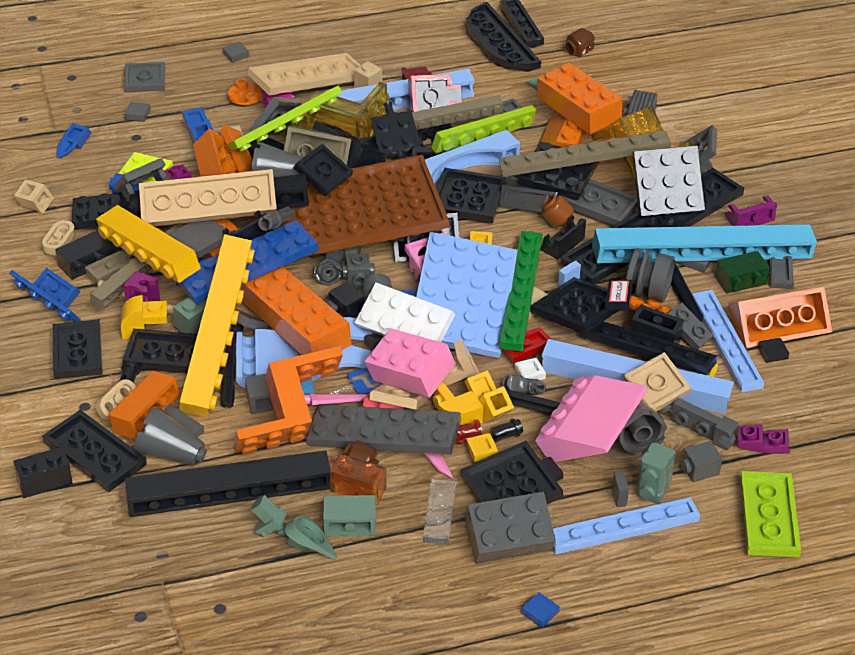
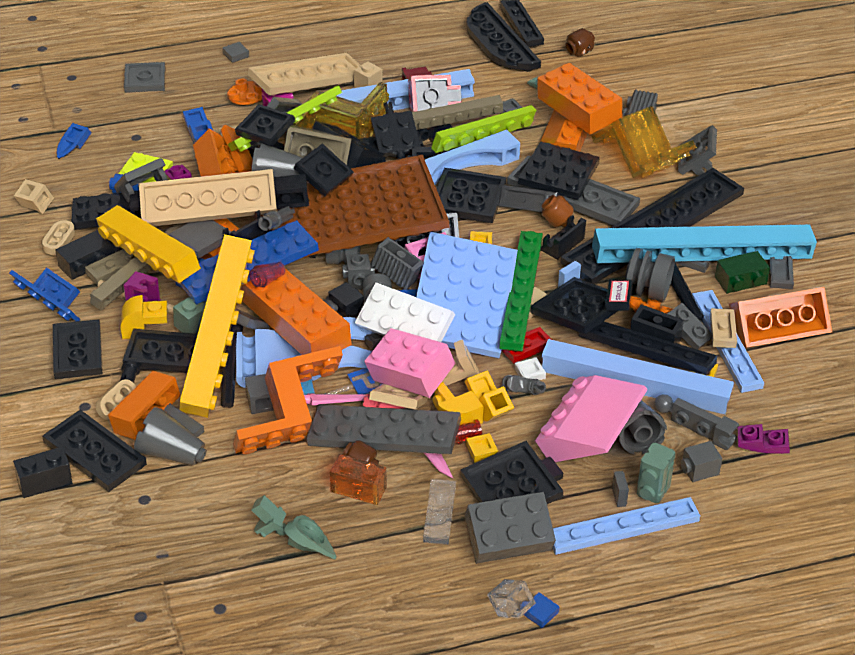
(137, 111): dark grey tile -> none
(227, 483): black brick -> none
(265, 125): none -> black tile
(265, 274): none -> clear pink cone
(330, 278): dark grey plate -> none
(349, 515): sand green brick -> none
(397, 263): none -> dark grey brick
(507, 430): black pin -> none
(511, 598): none -> clear brick
(532, 402): black axle -> none
(583, 153): dark tan plate -> none
(661, 380): tan tile -> none
(668, 181): plate -> none
(723, 328): none -> tan plate
(753, 215): magenta hinge -> none
(770, 514): lime plate -> none
(773, 350): black tile -> none

